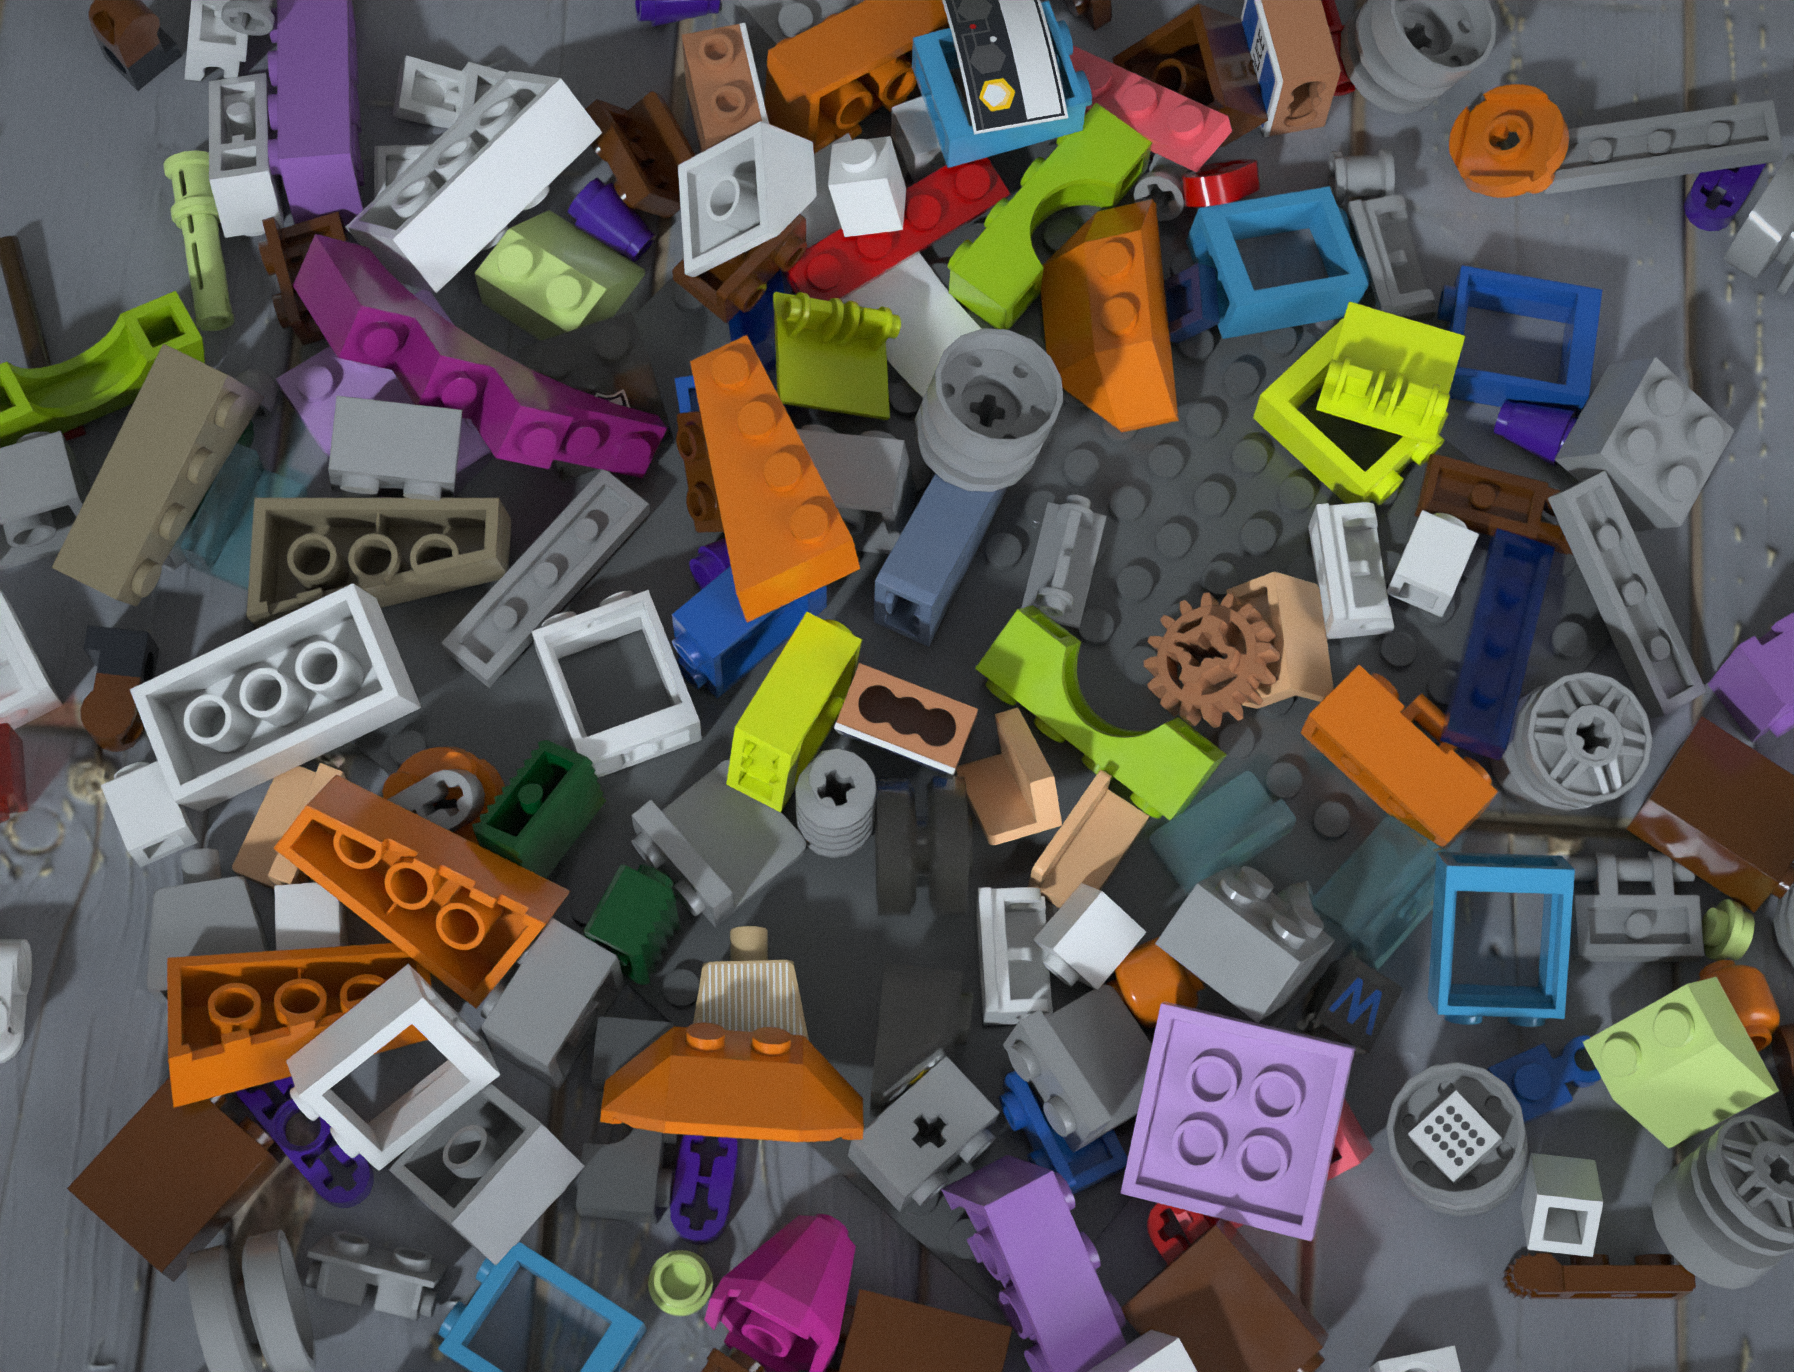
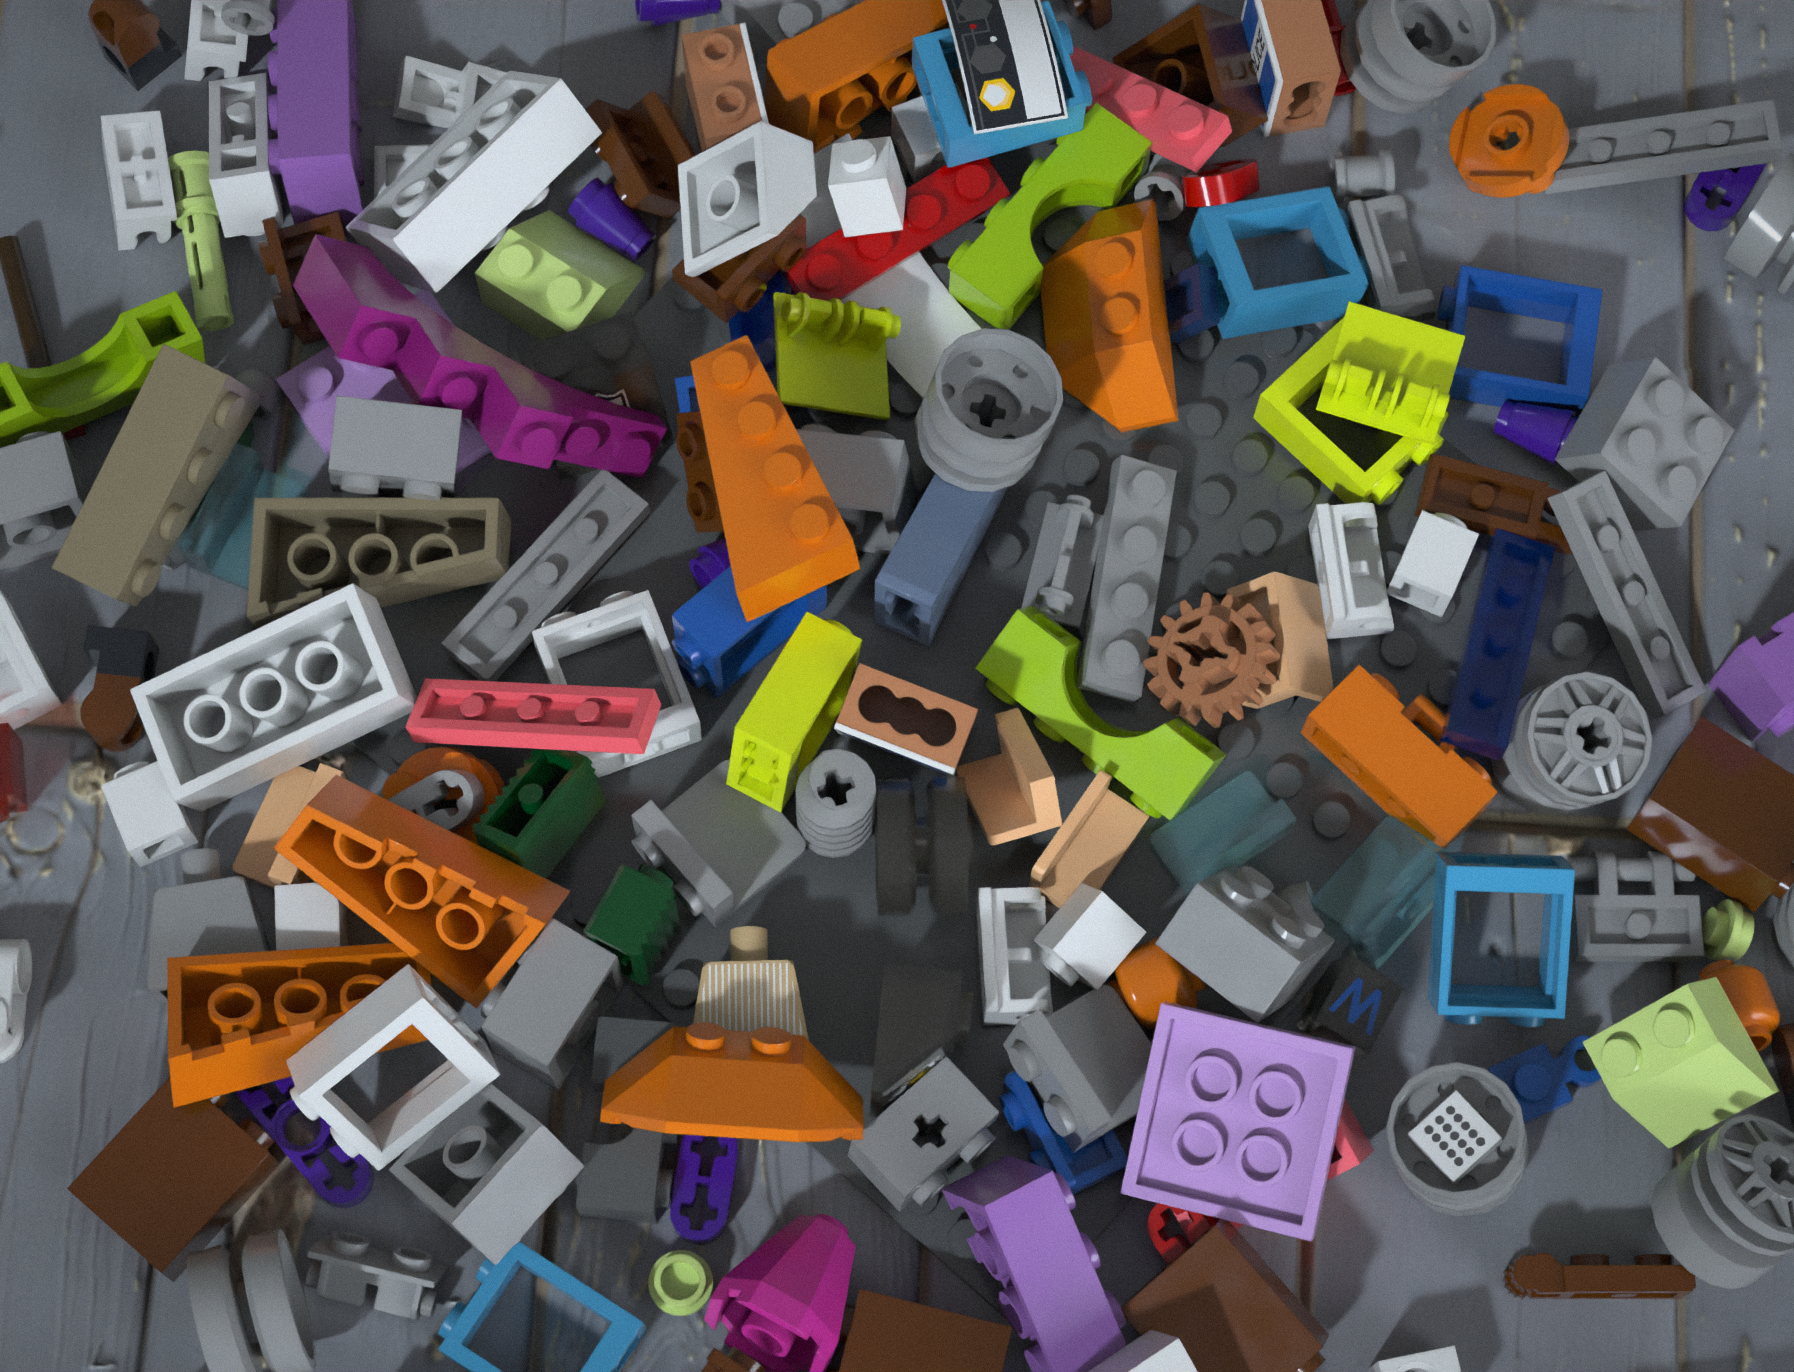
(138, 176): none -> white hinge
(534, 715): none -> coral plate
(1126, 579): none -> light grey plate
(1561, 1204): white brick -> none

